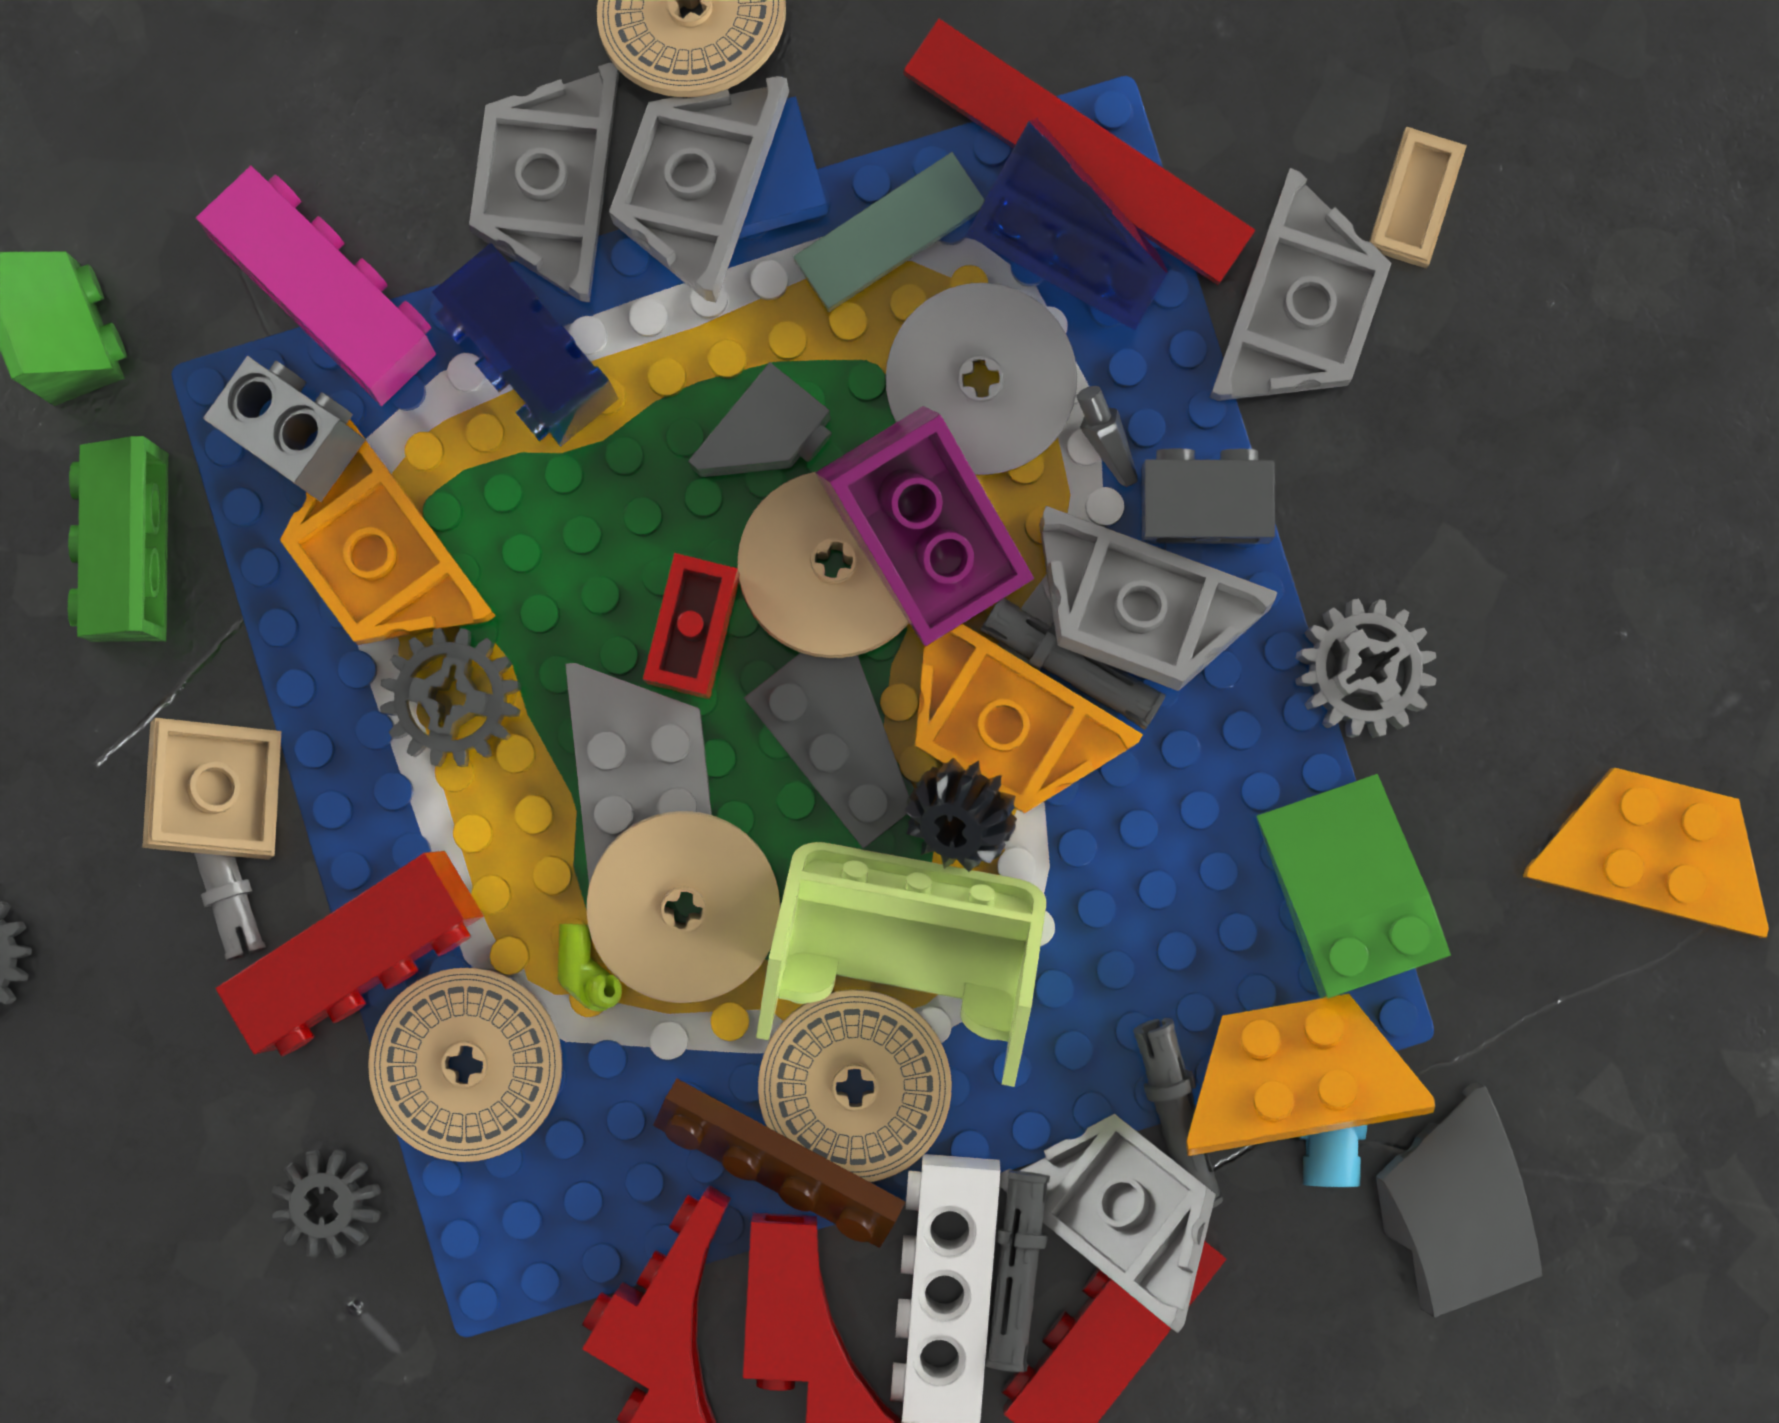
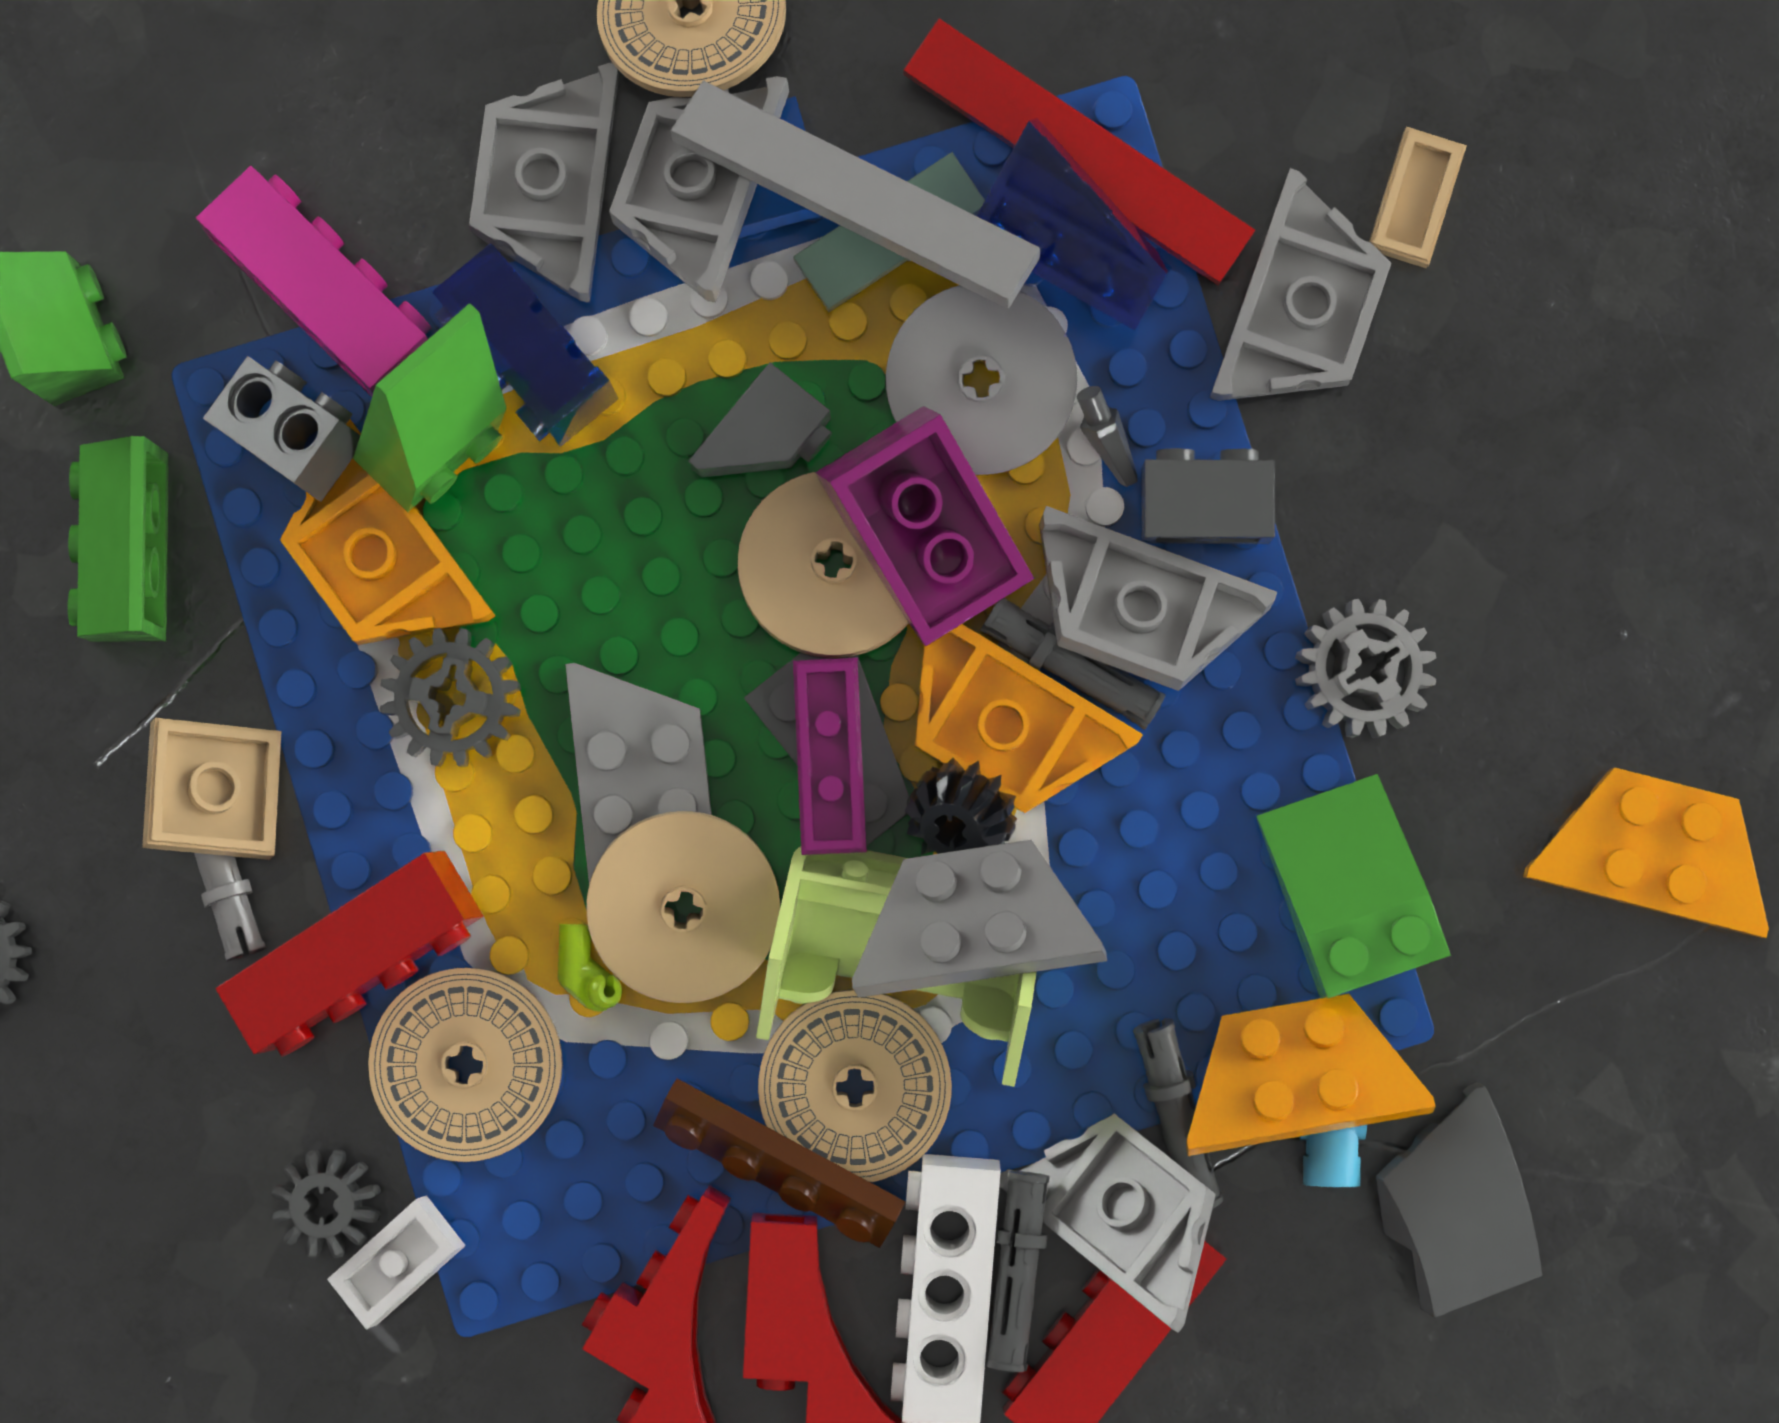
(396, 1262): none -> white plate
(433, 413): none -> bright green slope
(692, 626): red brick -> none
(829, 756): none -> magenta tile
(855, 194): none -> light grey tile
(974, 920): none -> light grey wing

